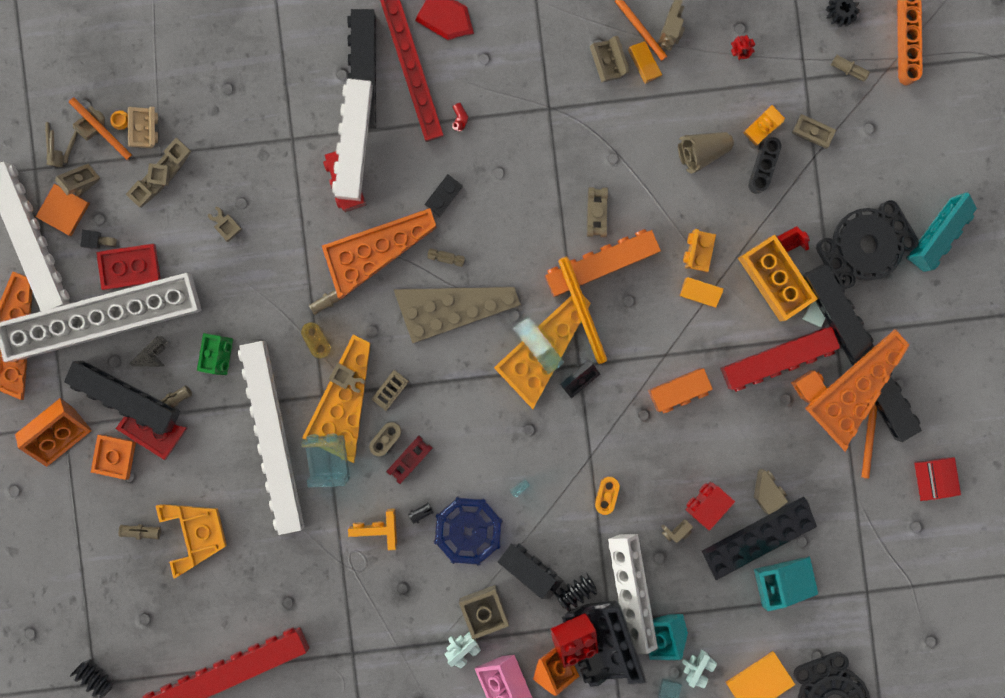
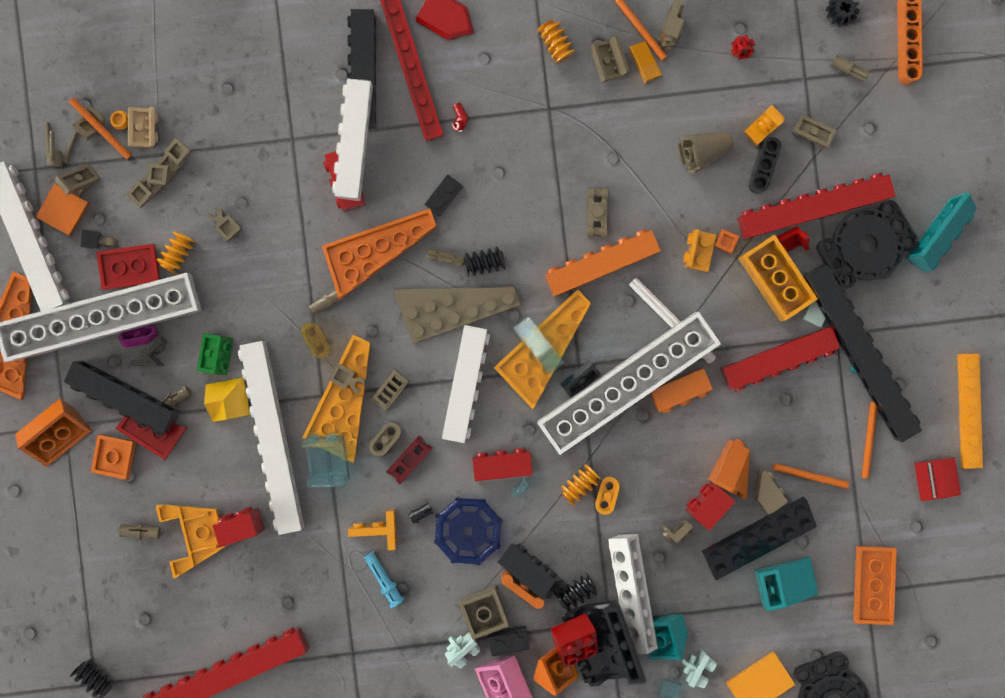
(138, 336): none -> magenta plate
(175, 252): none -> light orange piece
(226, 399): none -> yellow slope
(238, 527): none -> red brick
(388, 587): none -> medium azure pin
(464, 384): none -> white brick
(484, 261): none -> black piece
(502, 464): none -> red brick
(509, 641): none -> black brick
(521, 590): none -> orange plate
(556, 41): none -> light orange piece
(580, 484): none -> light orange piece
(582, 309): light orange axle -> none
(628, 382): none -> white brick
(661, 310): none -> white axle
(701, 292): light orange slope -> none
(726, 241): none -> orange tile
(732, 468): none -> orange slope
(809, 385): orange slope -> none
(811, 476): none -> orange bar
(814, 207): none -> red brick
(852, 396): orange wing -> none
(874, 585): none -> orange plate
(970, 411): none -> light orange plate

